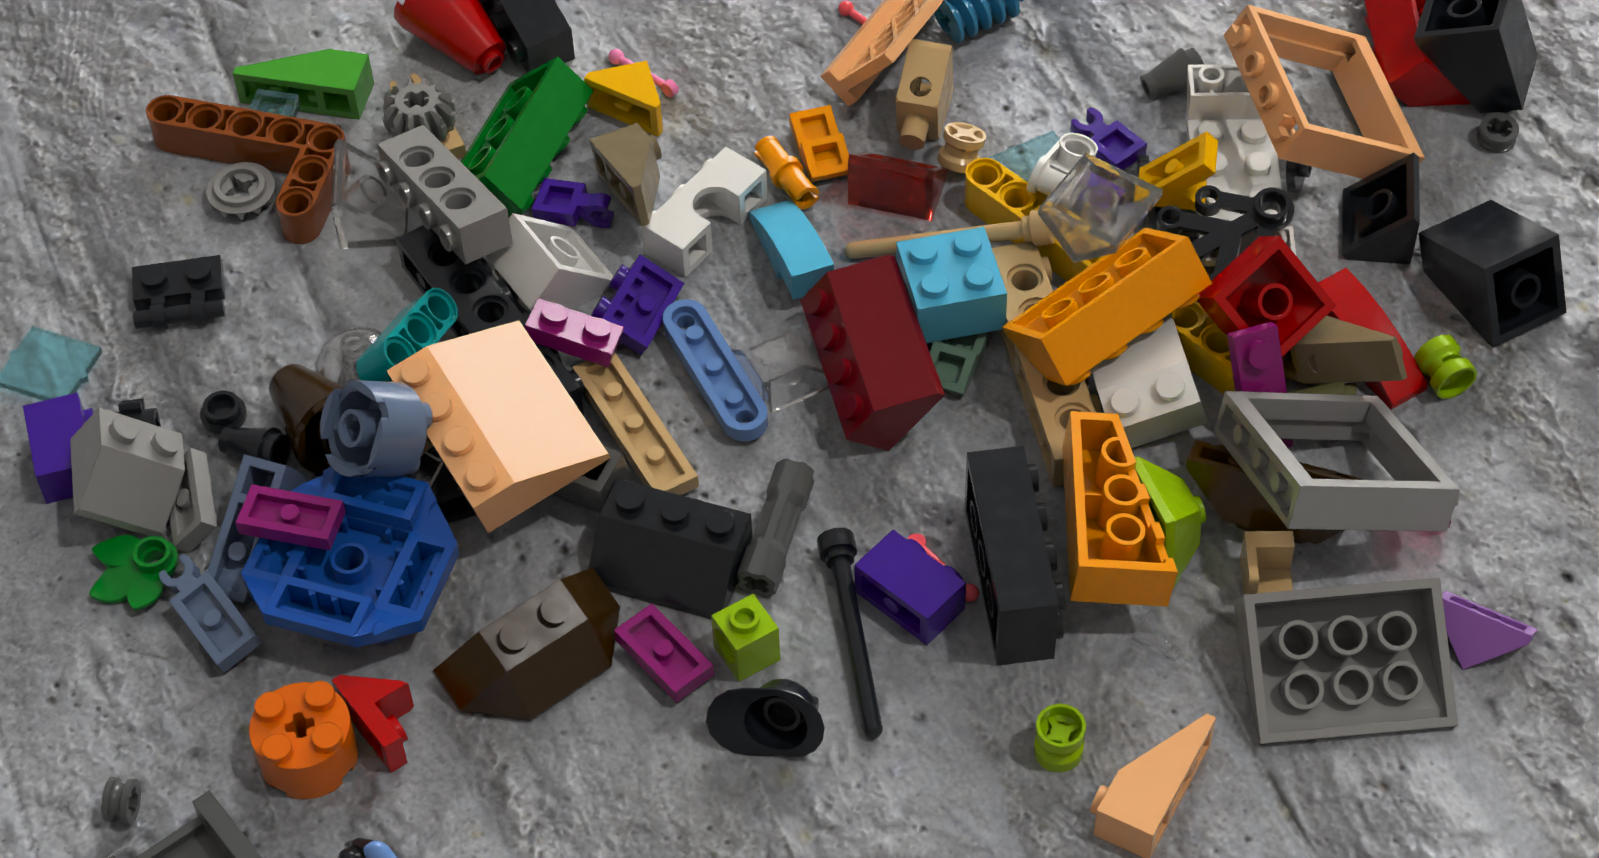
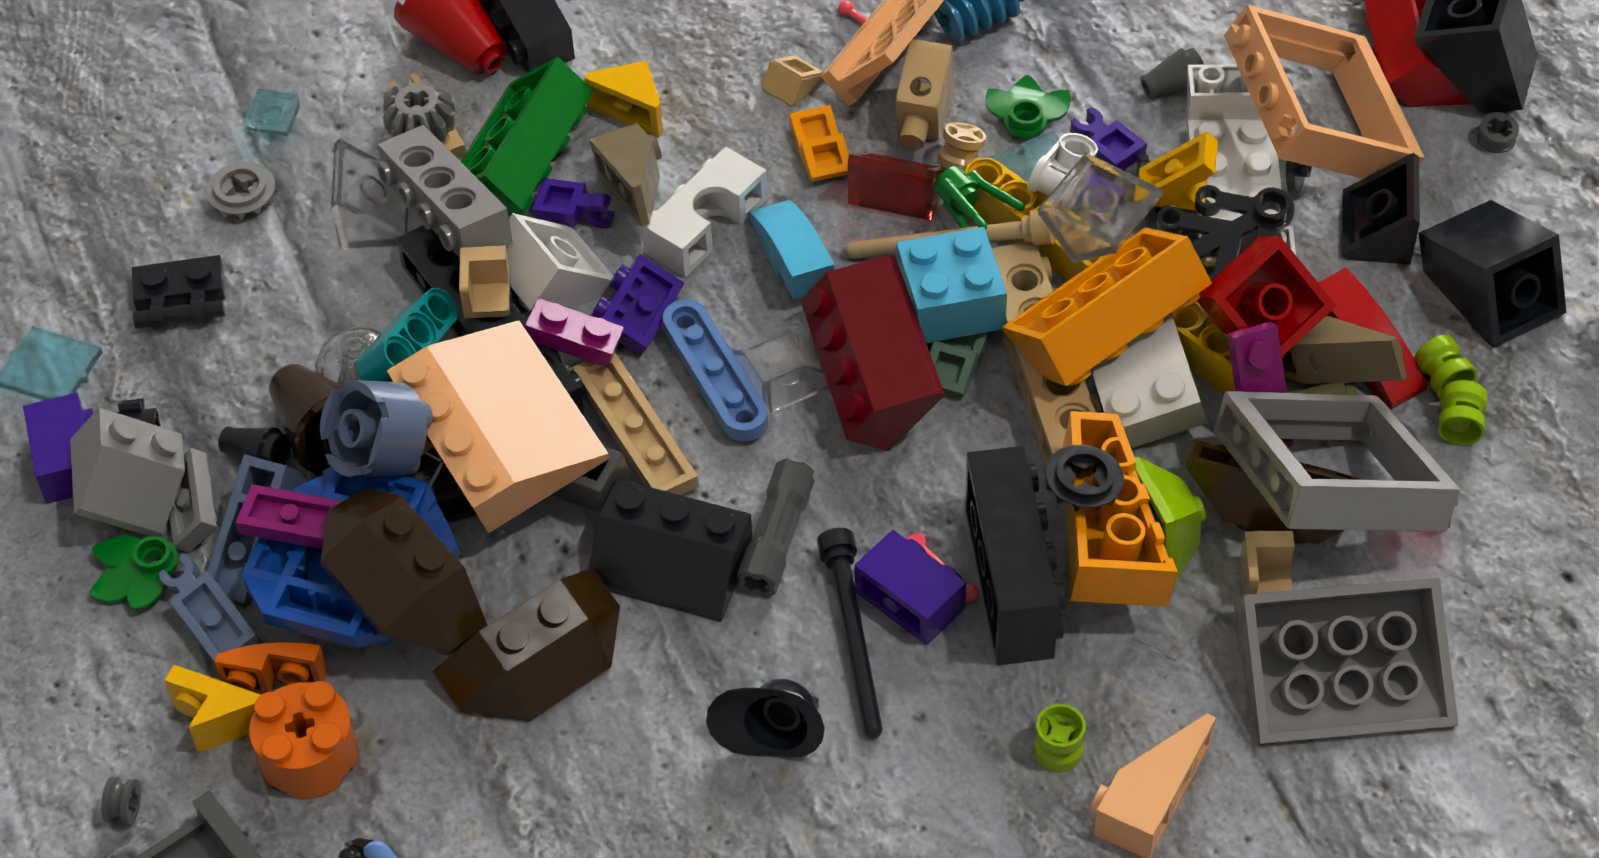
(218, 708): none -> yellow slope
(222, 410): black plate -> none
(260, 665): none -> orange slope
(272, 140): dark orange beam -> none
(325, 81): bright green slope -> none
(374, 712): red slope -> none
(399, 572): none -> dark brown wedge
(484, 282): none -> tan panel
(664, 652): magenta plate -> none
(668, 87): bright pink hinge -> none
(746, 637): lime brick -> none
(786, 172): light orange pin -> none
(791, 79): none -> tan slope
(960, 195): none -> green plant
(1027, 108): none -> green plate
(1082, 462): none -> black gear
(1462, 412): none -> lime wheel
(1481, 632): medium lavender slope -> none

